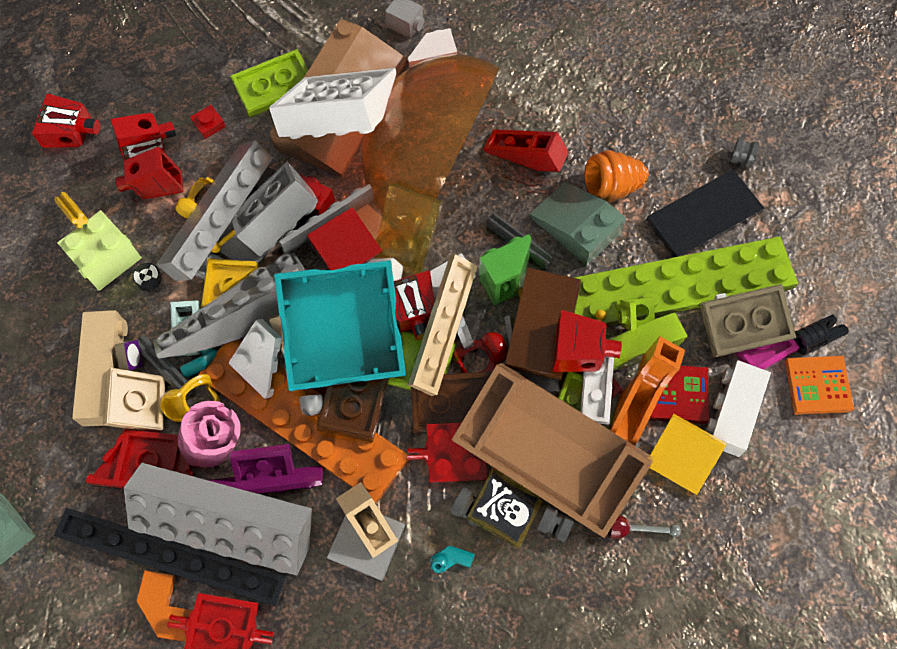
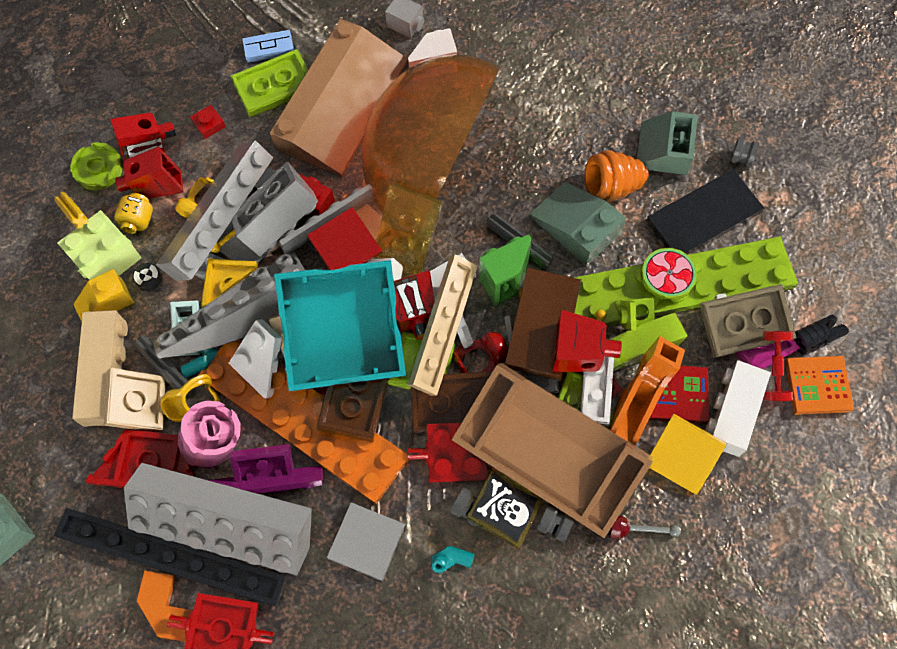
(63, 123): red torso -> none
(96, 166): none -> lime tile
(103, 293): none -> yellow slope
(128, 355): tile -> none
(133, 213): none -> yellow head
(267, 46): none -> light blue tile
(311, 404): light grey hinge -> none
(334, 104): white slope -> none
(367, 519): tan slope -> none
(529, 148): red slope -> none
(668, 142): none -> sand green slope
(668, 274): none -> tile
(778, 366): none -> red wheel

